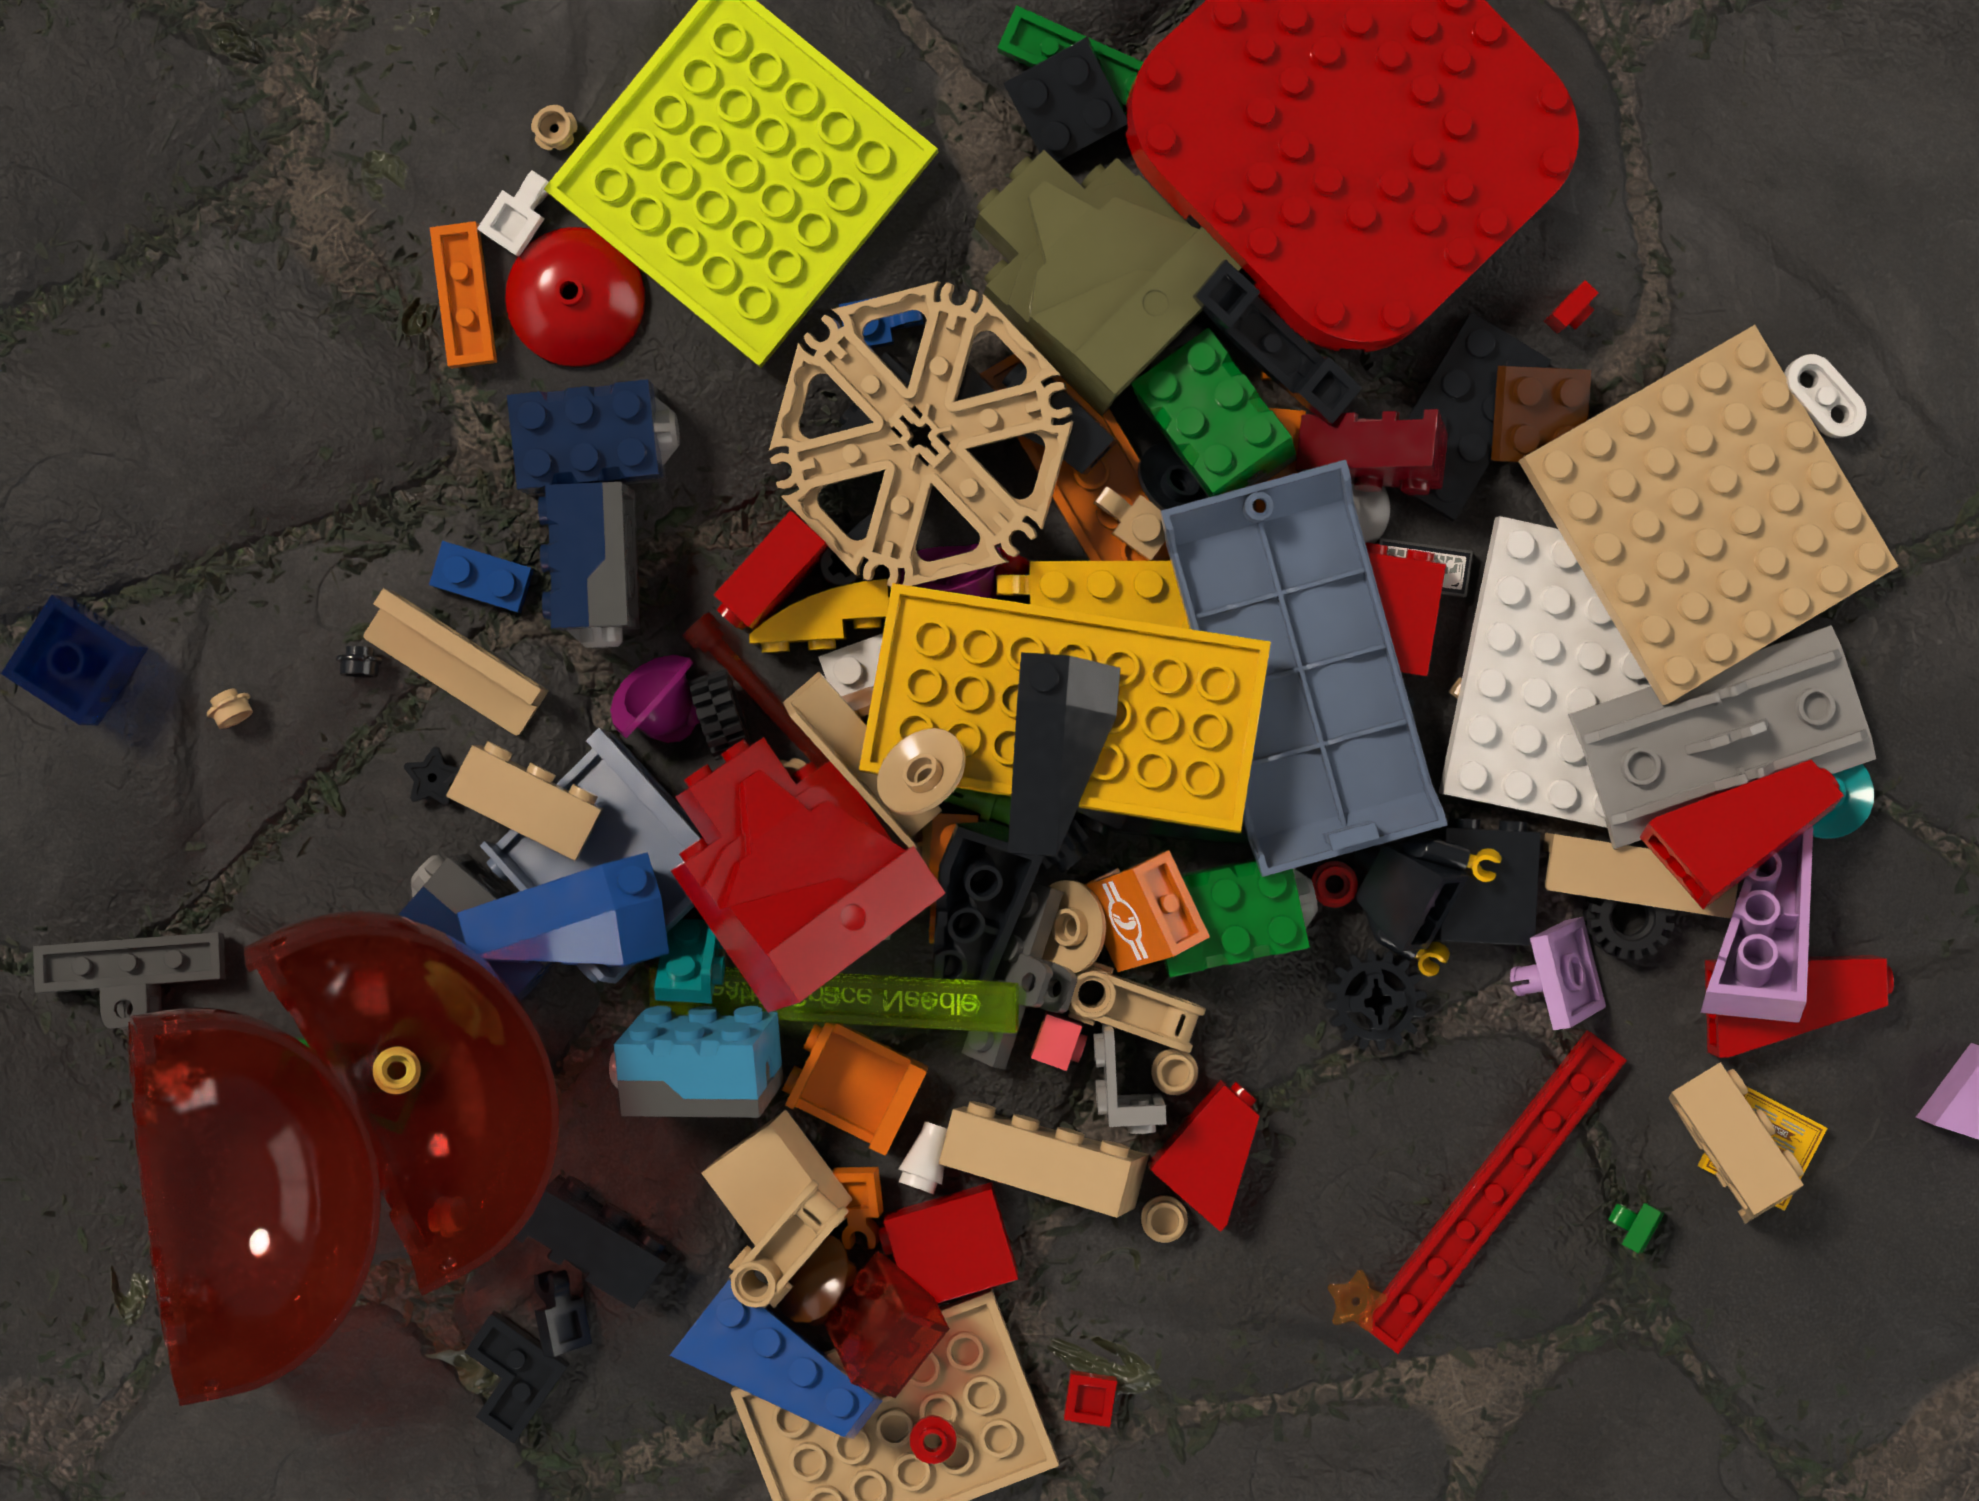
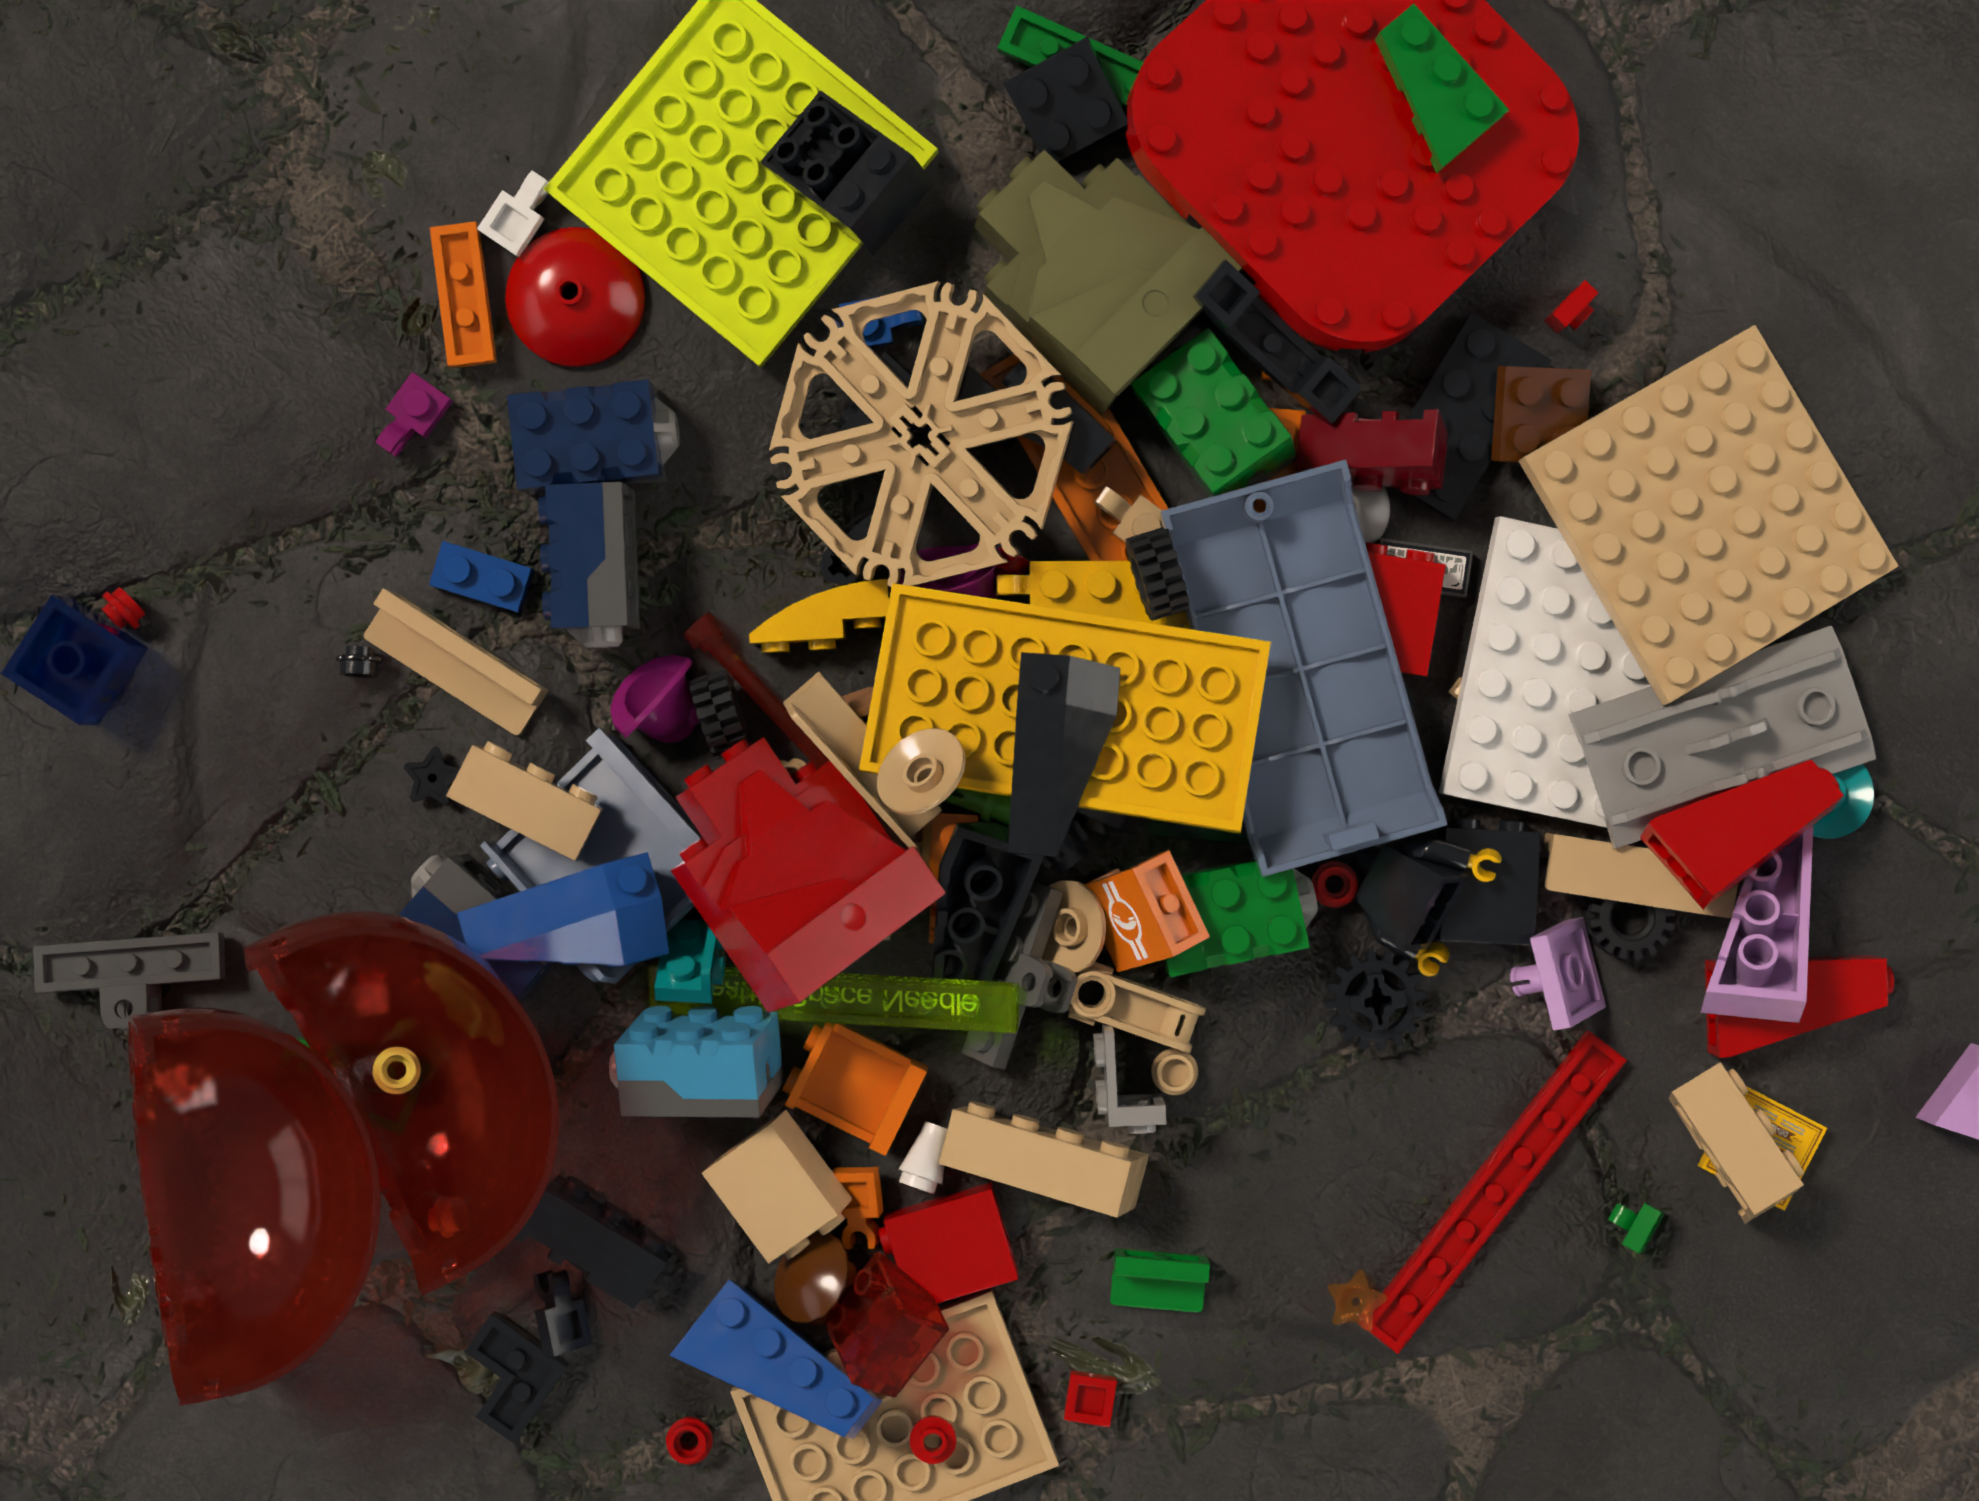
(122, 609): none -> red plate
(229, 708): tan plate -> none
(417, 409): none -> magenta plate
(545, 119): tan plate -> none
(683, 1453): none -> red plate
(770, 573): red brick -> none
(784, 1248): tan piece -> none
(848, 172): none -> black slope
(853, 665): white plate -> none
(1059, 1041): coral plate -> none
(1157, 573): none -> black tyre
(1159, 1280): none -> green panel
(1164, 1218): tan plate -> none
(1167, 479): black dish -> none
(1210, 1152): red slope -> none
(1442, 89): none -> green wing
(1827, 391): white plate -> none

